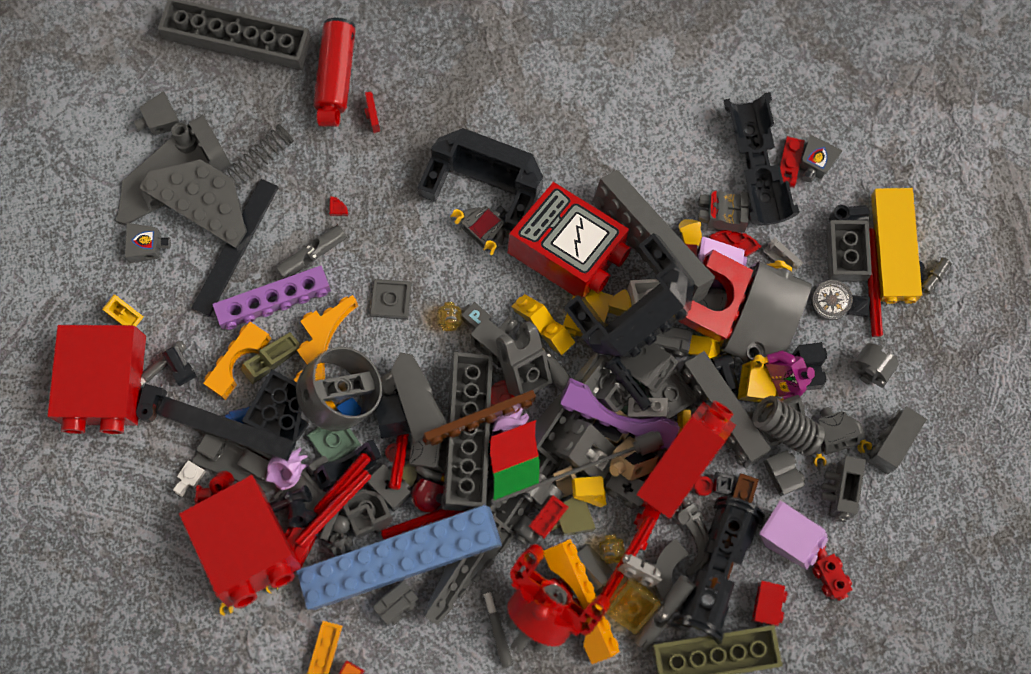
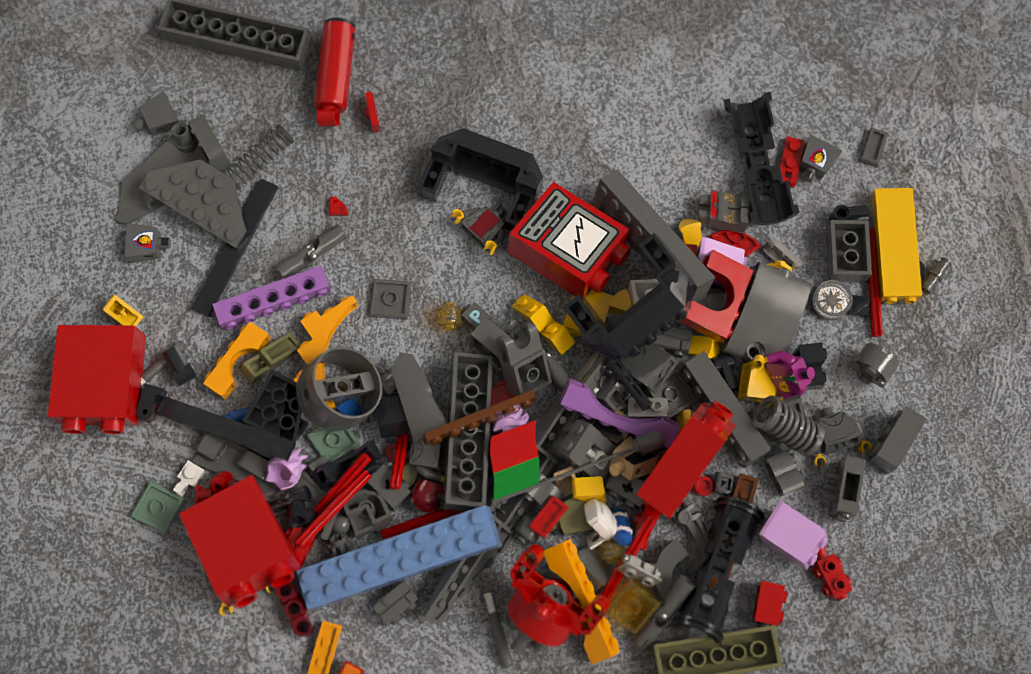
(158, 507): none -> sand green tile
(301, 616): none -> dark red piece
(607, 524): none -> white piece
(873, 147): none -> dark grey tile

